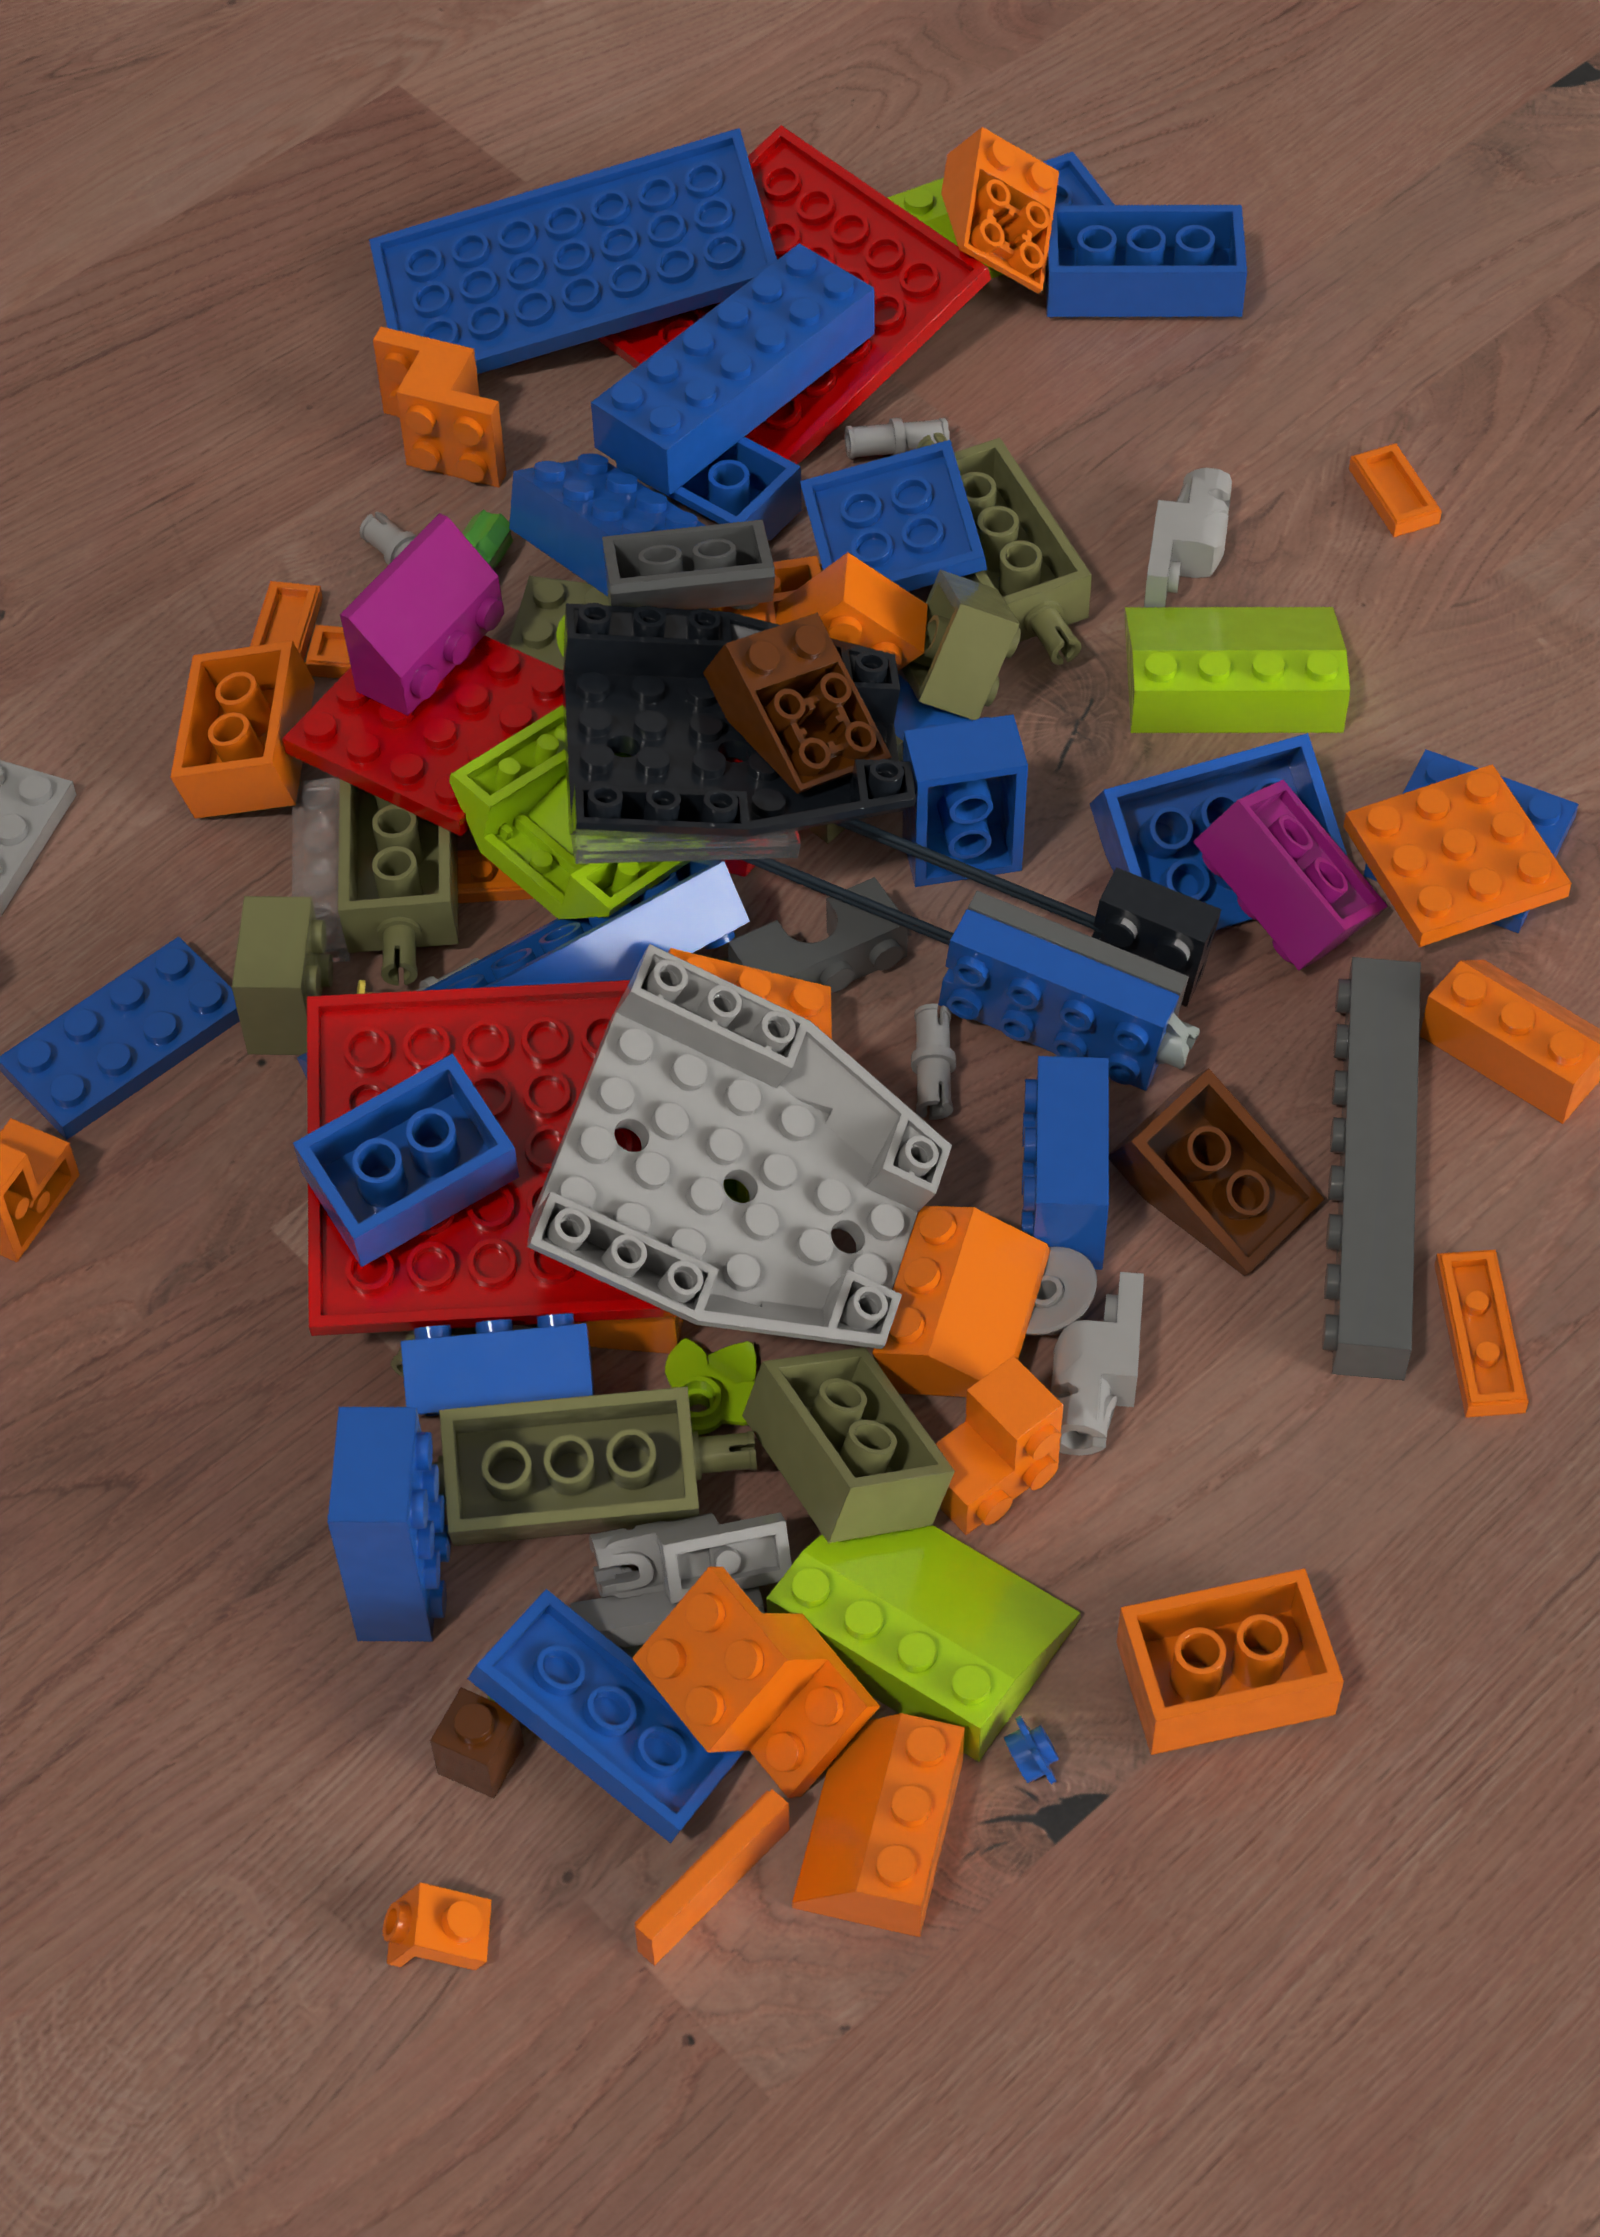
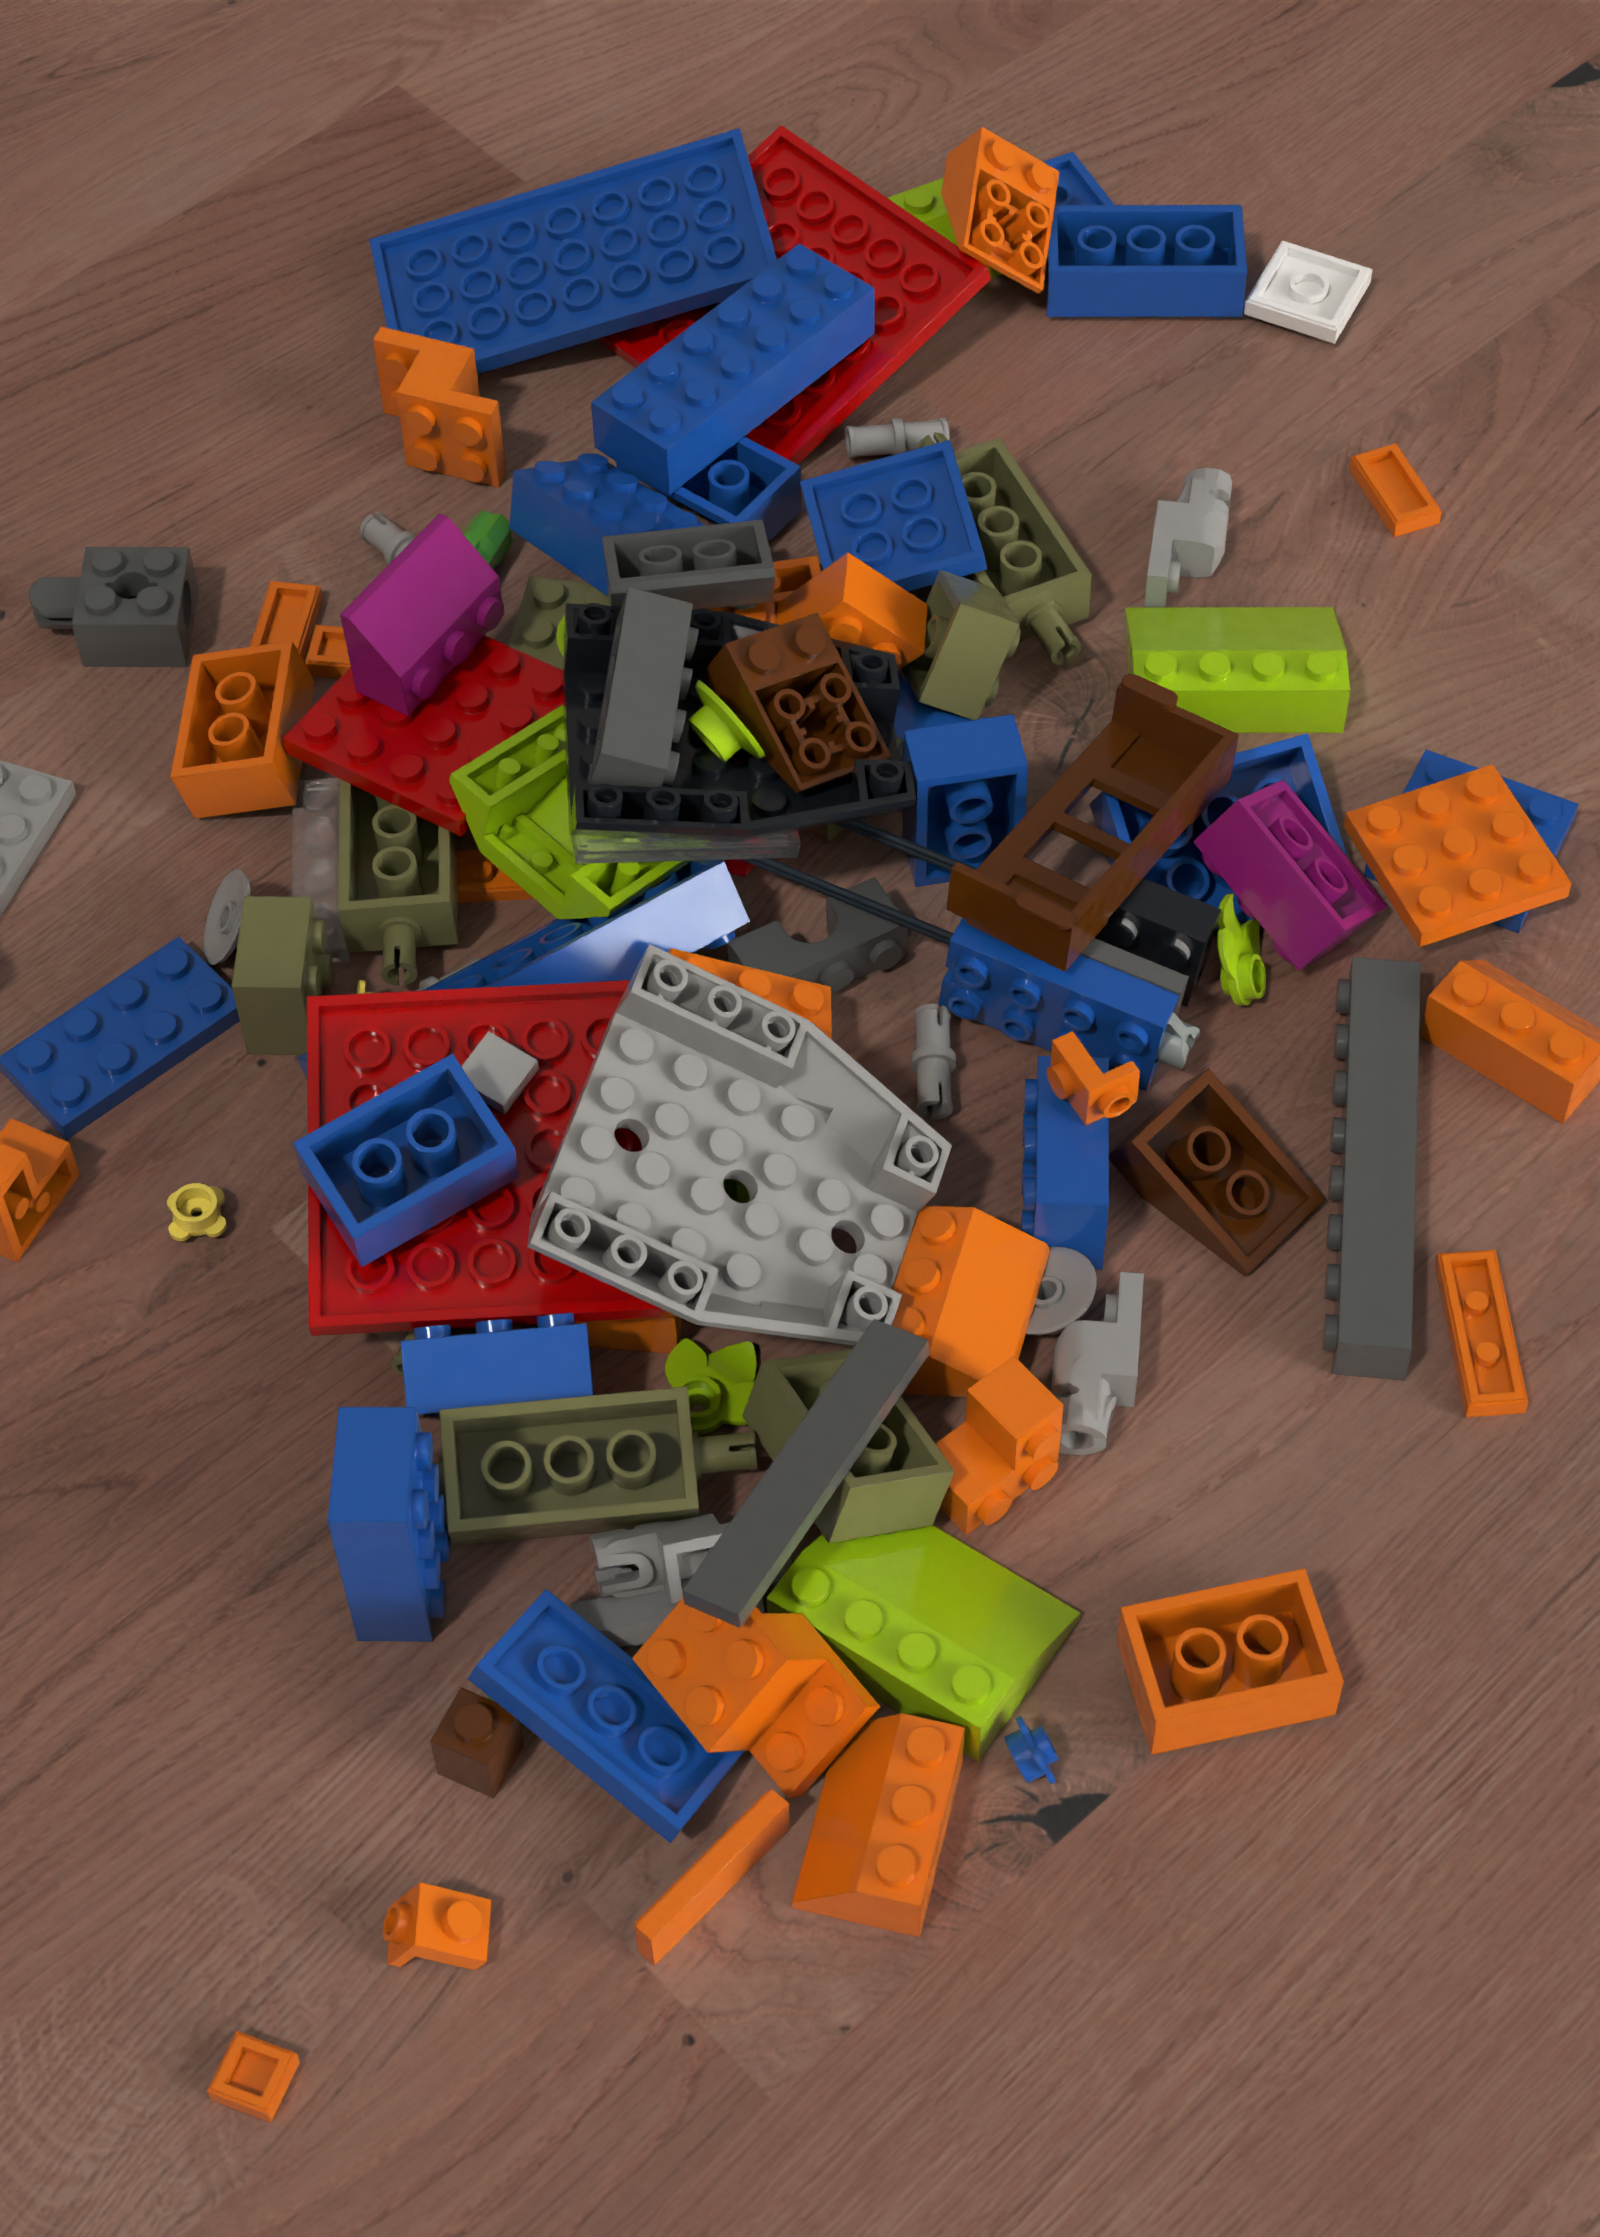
(107, 621): none -> dark grey brick
(193, 1199): none -> light yellow plate
(224, 917): none -> light grey piece
(253, 2076): none -> orange tile
(499, 1071): none -> light grey tile
(643, 692): none -> dark grey brick
(721, 727): none -> lime piece
(805, 1474): none -> dark grey tile
(1089, 1091): none -> orange bracket
(1144, 756): none -> reddish brown piece
(1239, 953): none -> lime plate
(1308, 291): none -> white plate

